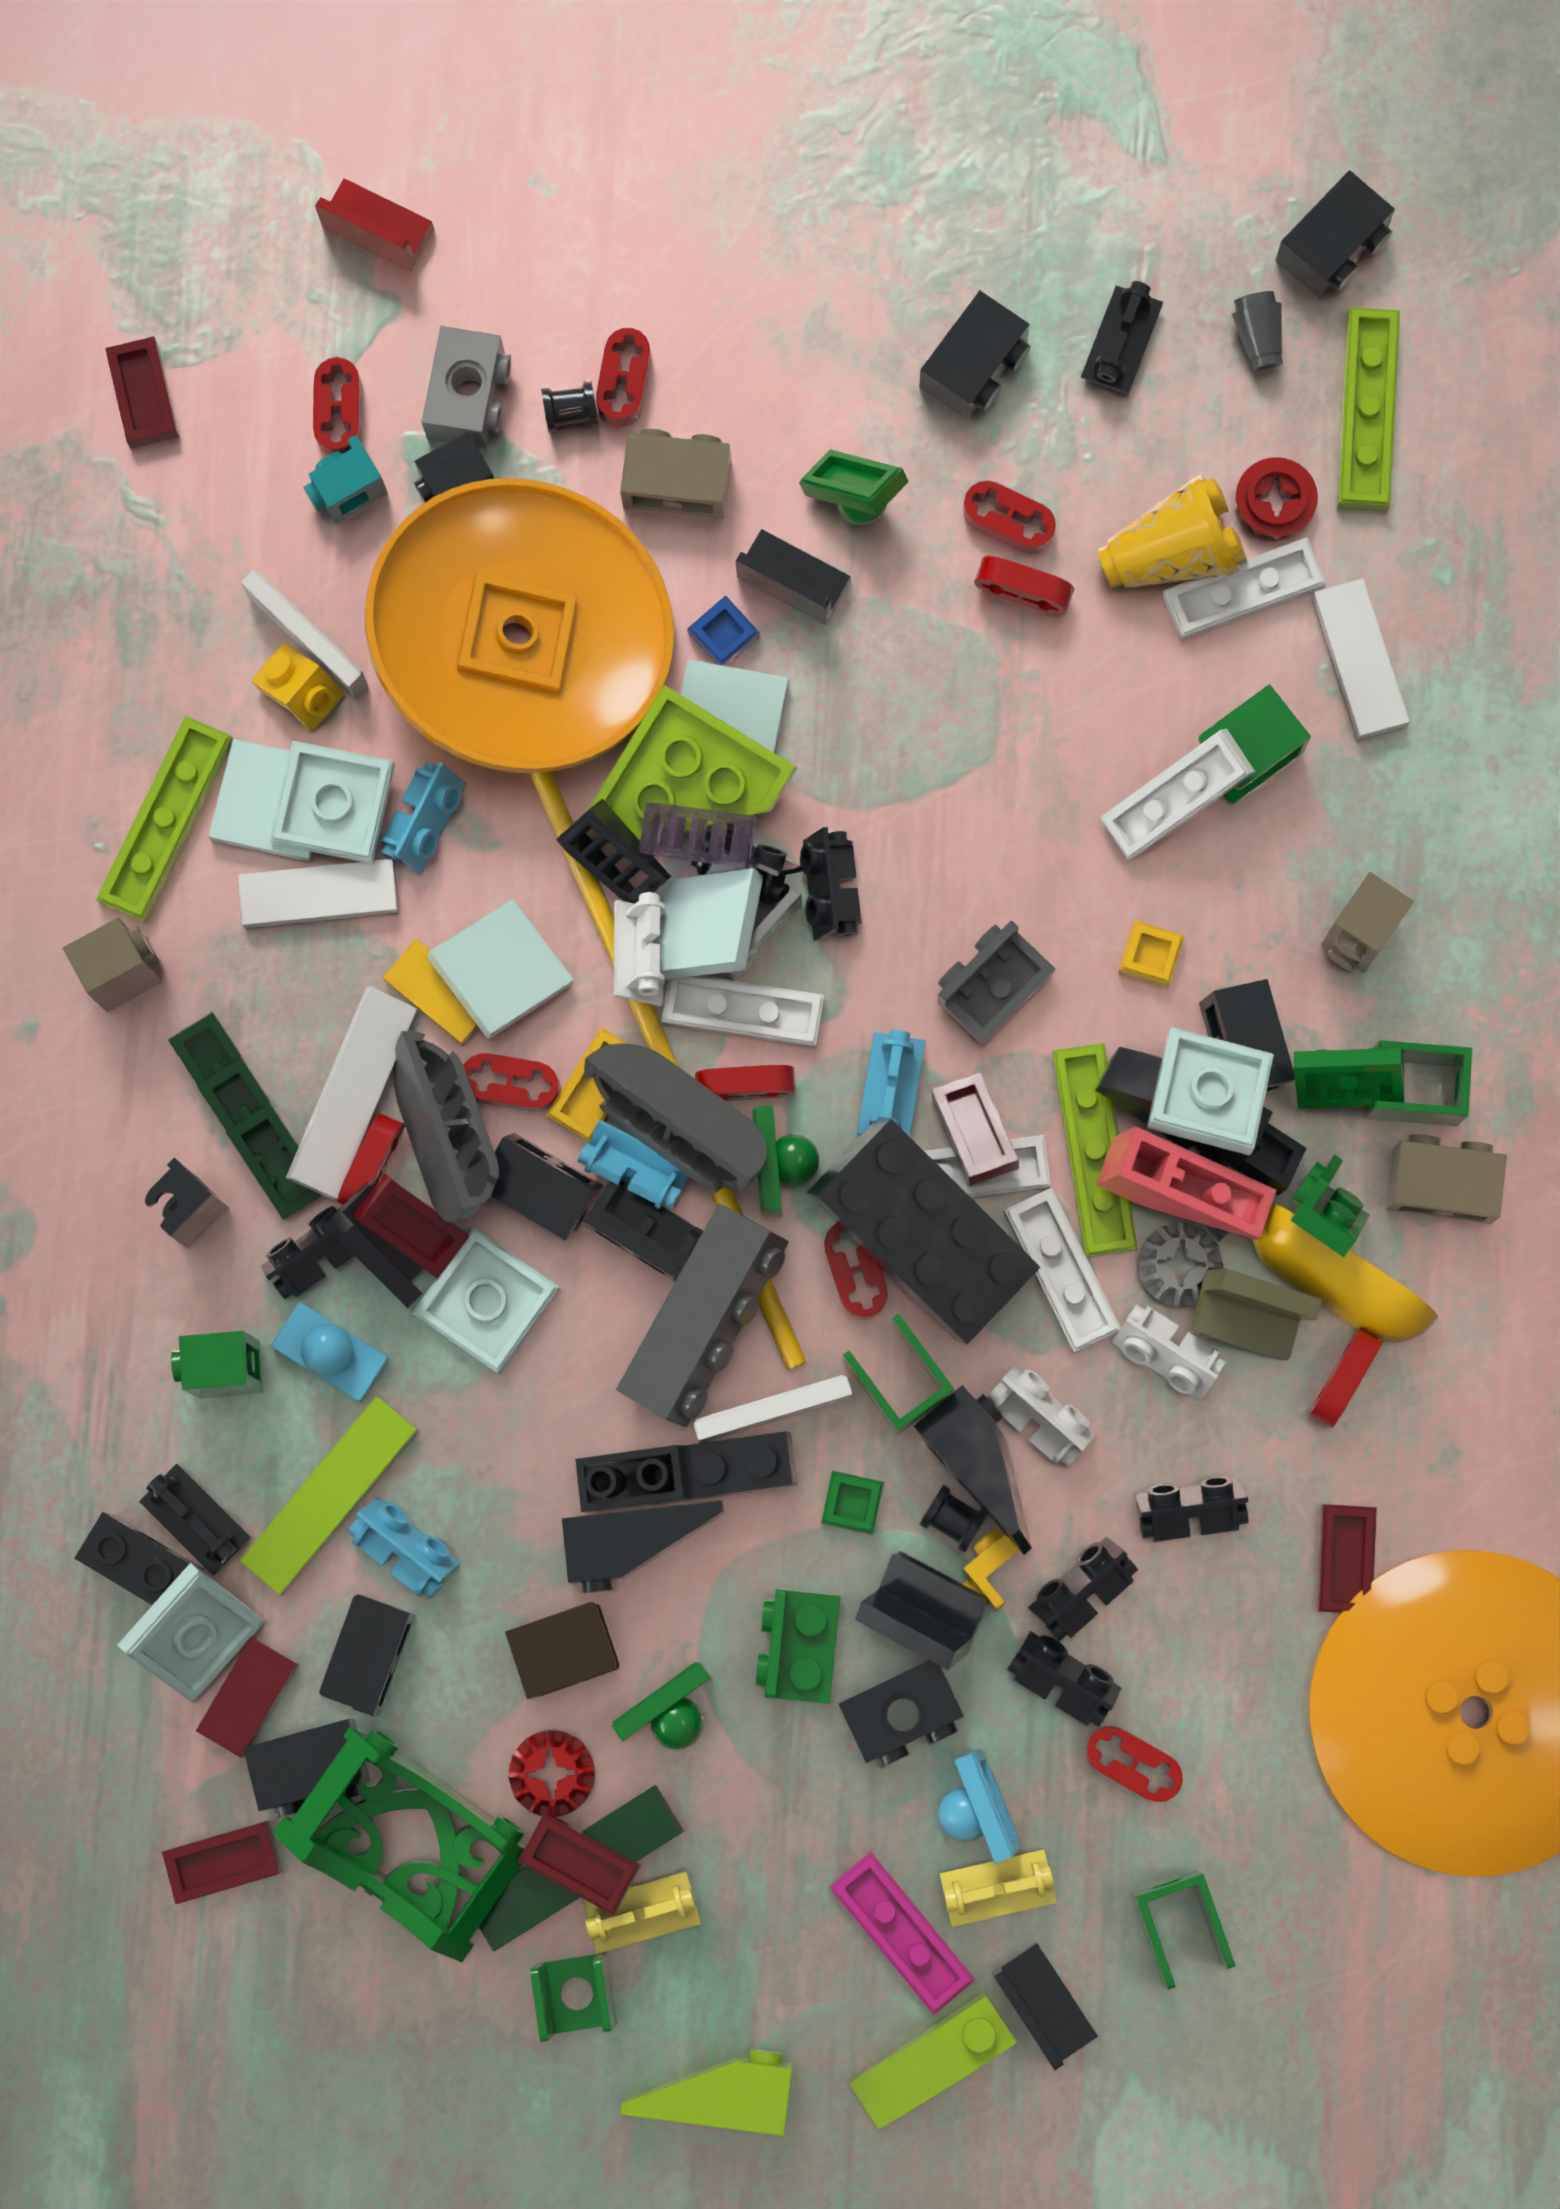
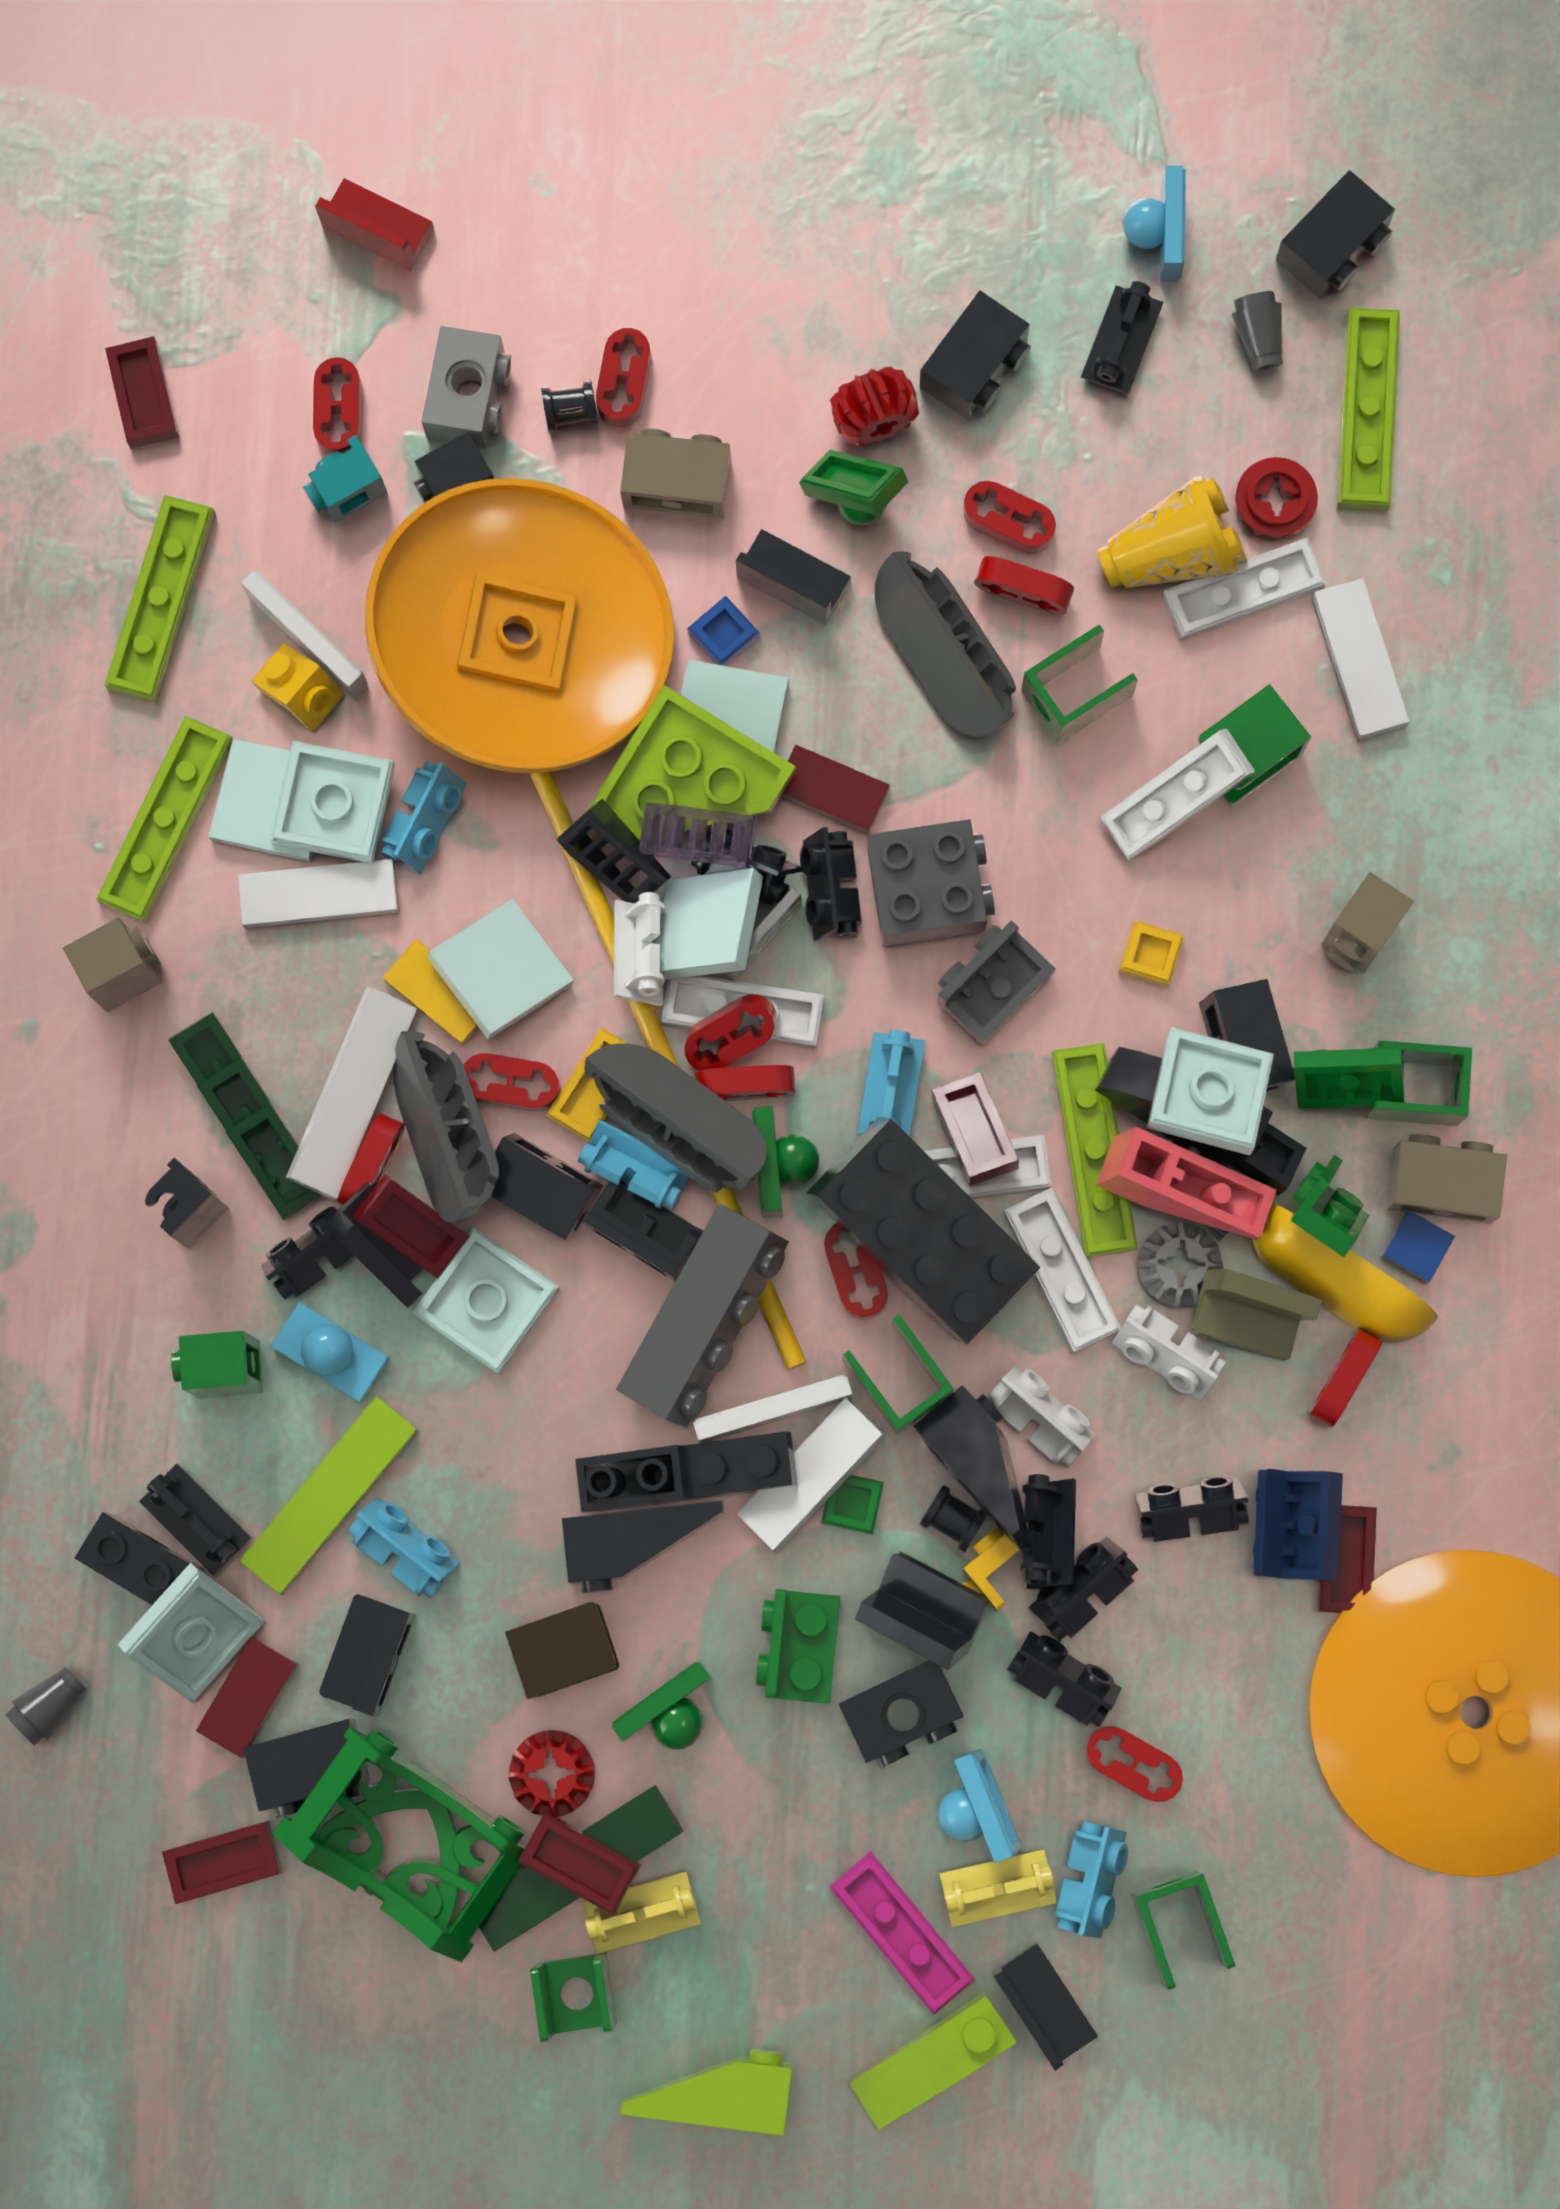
(45, 1705): none -> dark grey cone
(160, 598): none -> lime tile
(724, 1024): none -> red beam
(820, 1467): none -> white tile
(835, 790): none -> dark red tile
(874, 406): none -> red gear
(929, 882): none -> dark grey brick
(944, 646): none -> dark grey brick
(1051, 1530): none -> black hinge
(1057, 663): none -> green piece
(1091, 1900): none -> medium azure hinge
(1162, 223): none -> medium azure tile
(1298, 1525): none -> dark blue bracket
(1418, 1246): none -> blue tile

